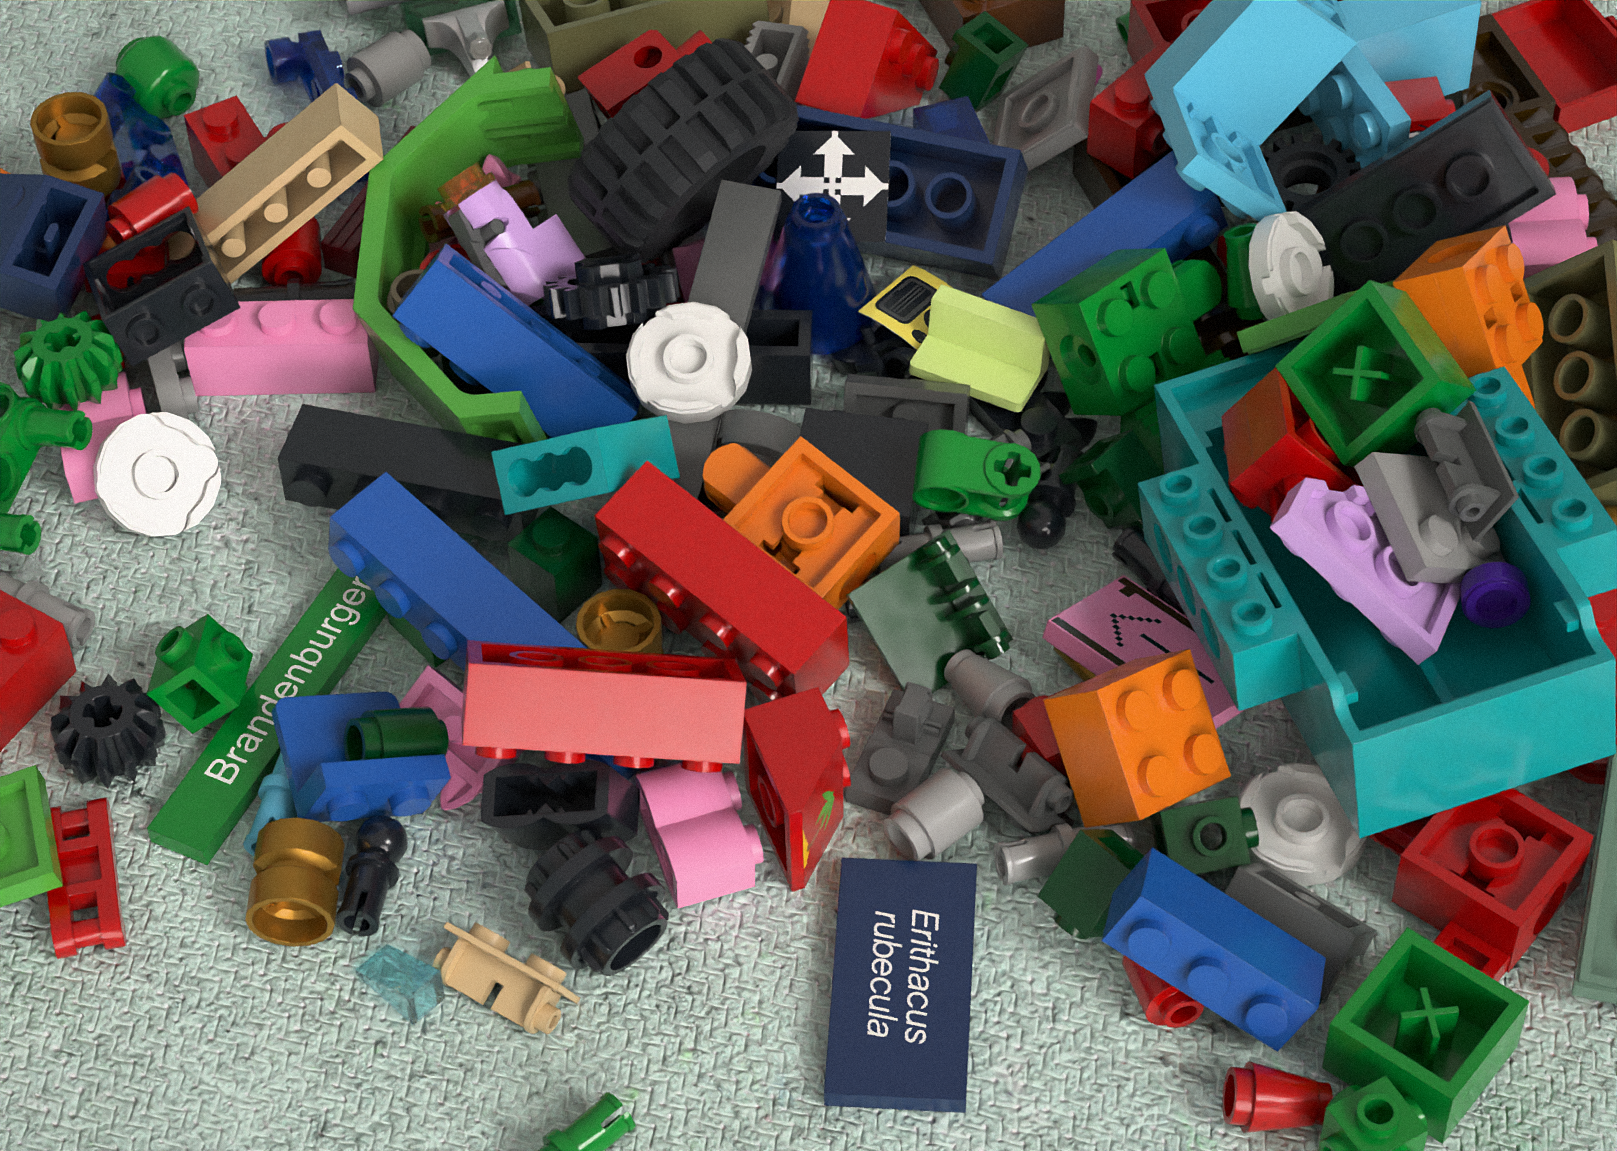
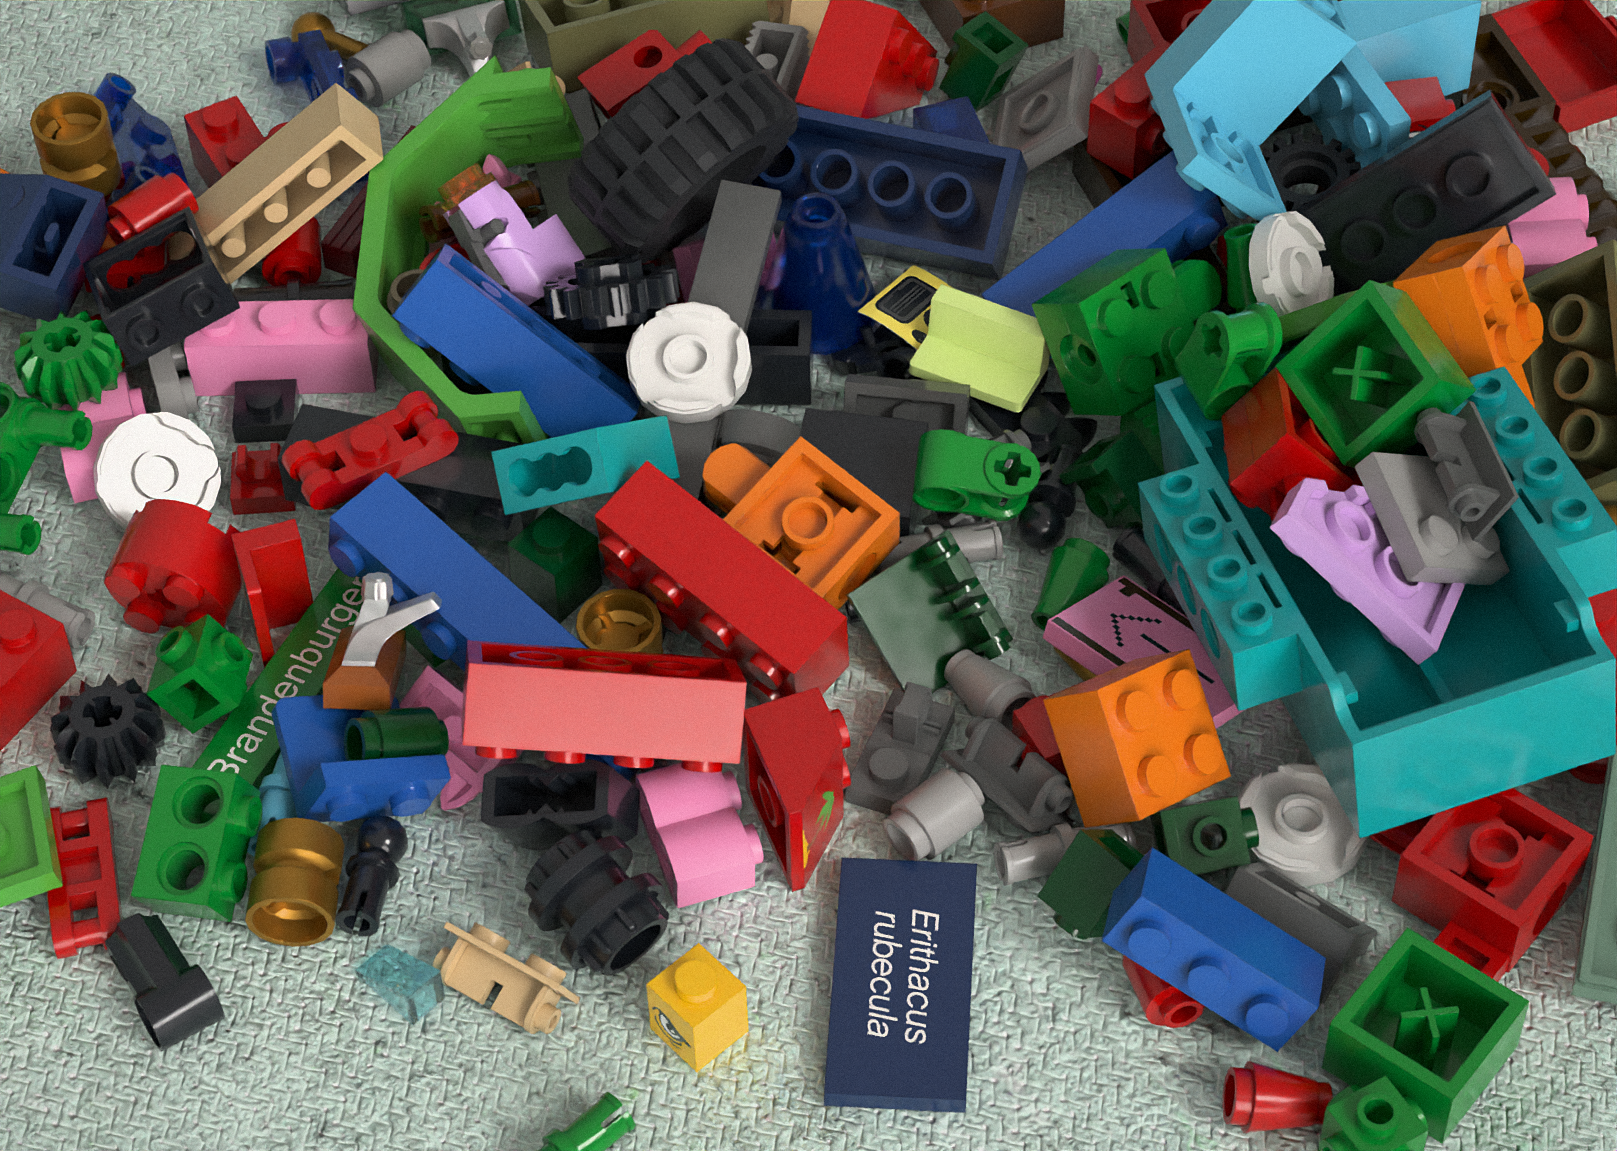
(159, 75): green head -> none
(167, 991): none -> black piece
(173, 568): none -> red brick
(179, 843): none -> green brick
(257, 482): none -> red tile
(264, 410): none -> black plate
(272, 579): none -> red panel
(335, 41): none -> pearl gold bar
(369, 451): none -> red plate
(374, 649): none -> piece
(697, 1007): none -> yellow brick
(842, 165): black sticker -> none
(1071, 576): none -> green cone
(1228, 356): none -> green piece
(1494, 595): dark purple tile -> none

